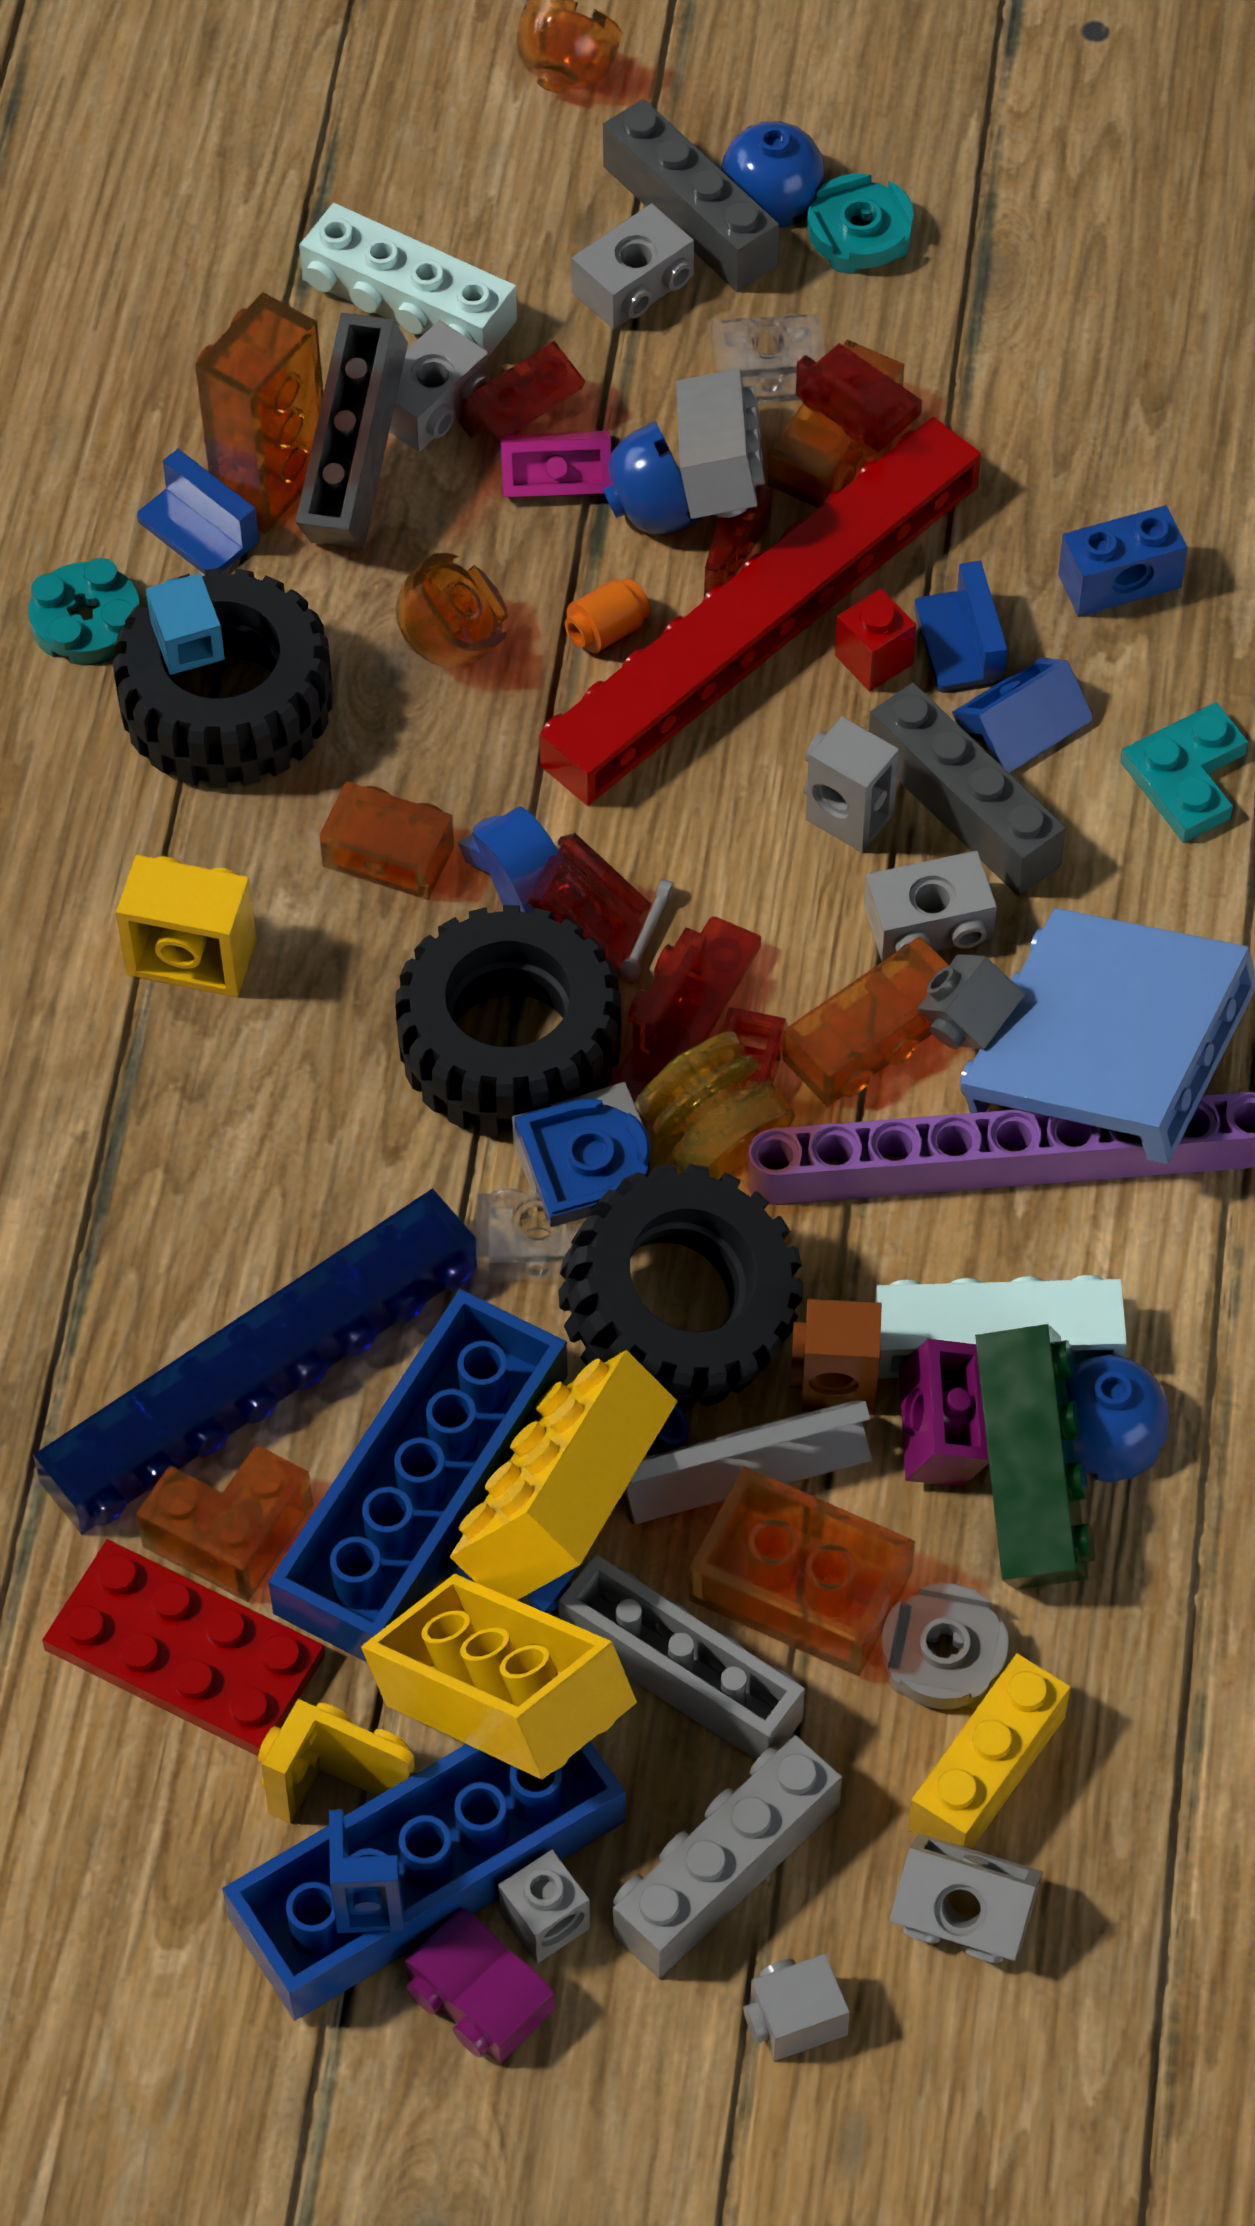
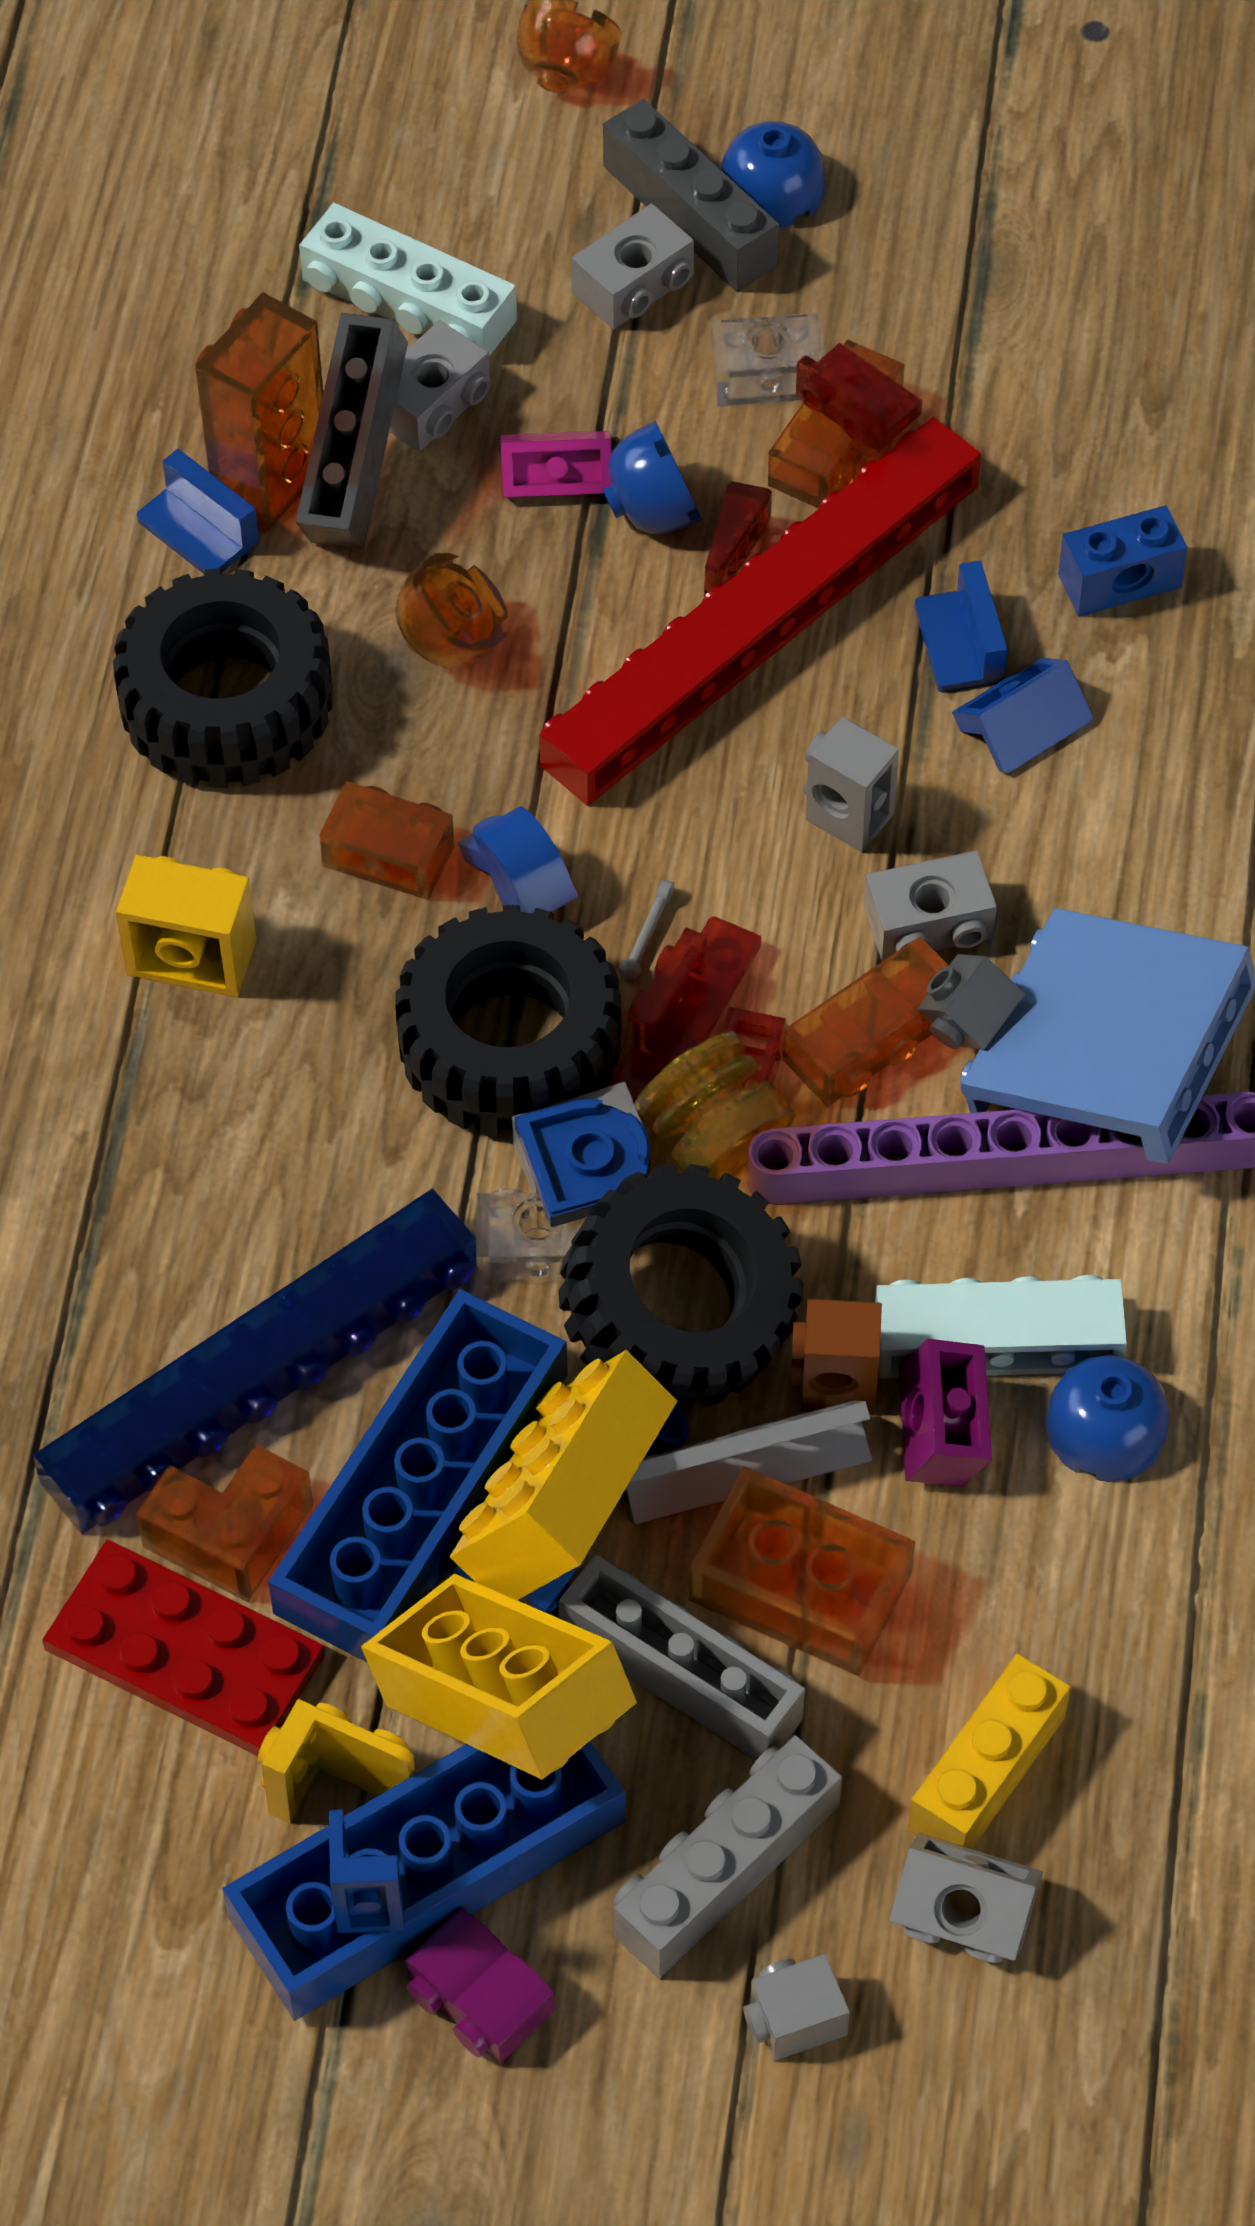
(78, 586): teal plate -> none
(185, 623): dark azure brick -> none
(521, 393): clear red bracket -> none
(544, 1906): light grey brick -> none
(591, 894): clear red plate -> none
(606, 614): orange brick -> none
(719, 444): light grey brick -> none
(855, 246): teal plate -> none
(875, 639): red brick -> none
(939, 1681): light grey plate -> none
(969, 790): dark grey brick -> none
(1033, 1456): dark green brick -> none
(1175, 769): teal plate -> none

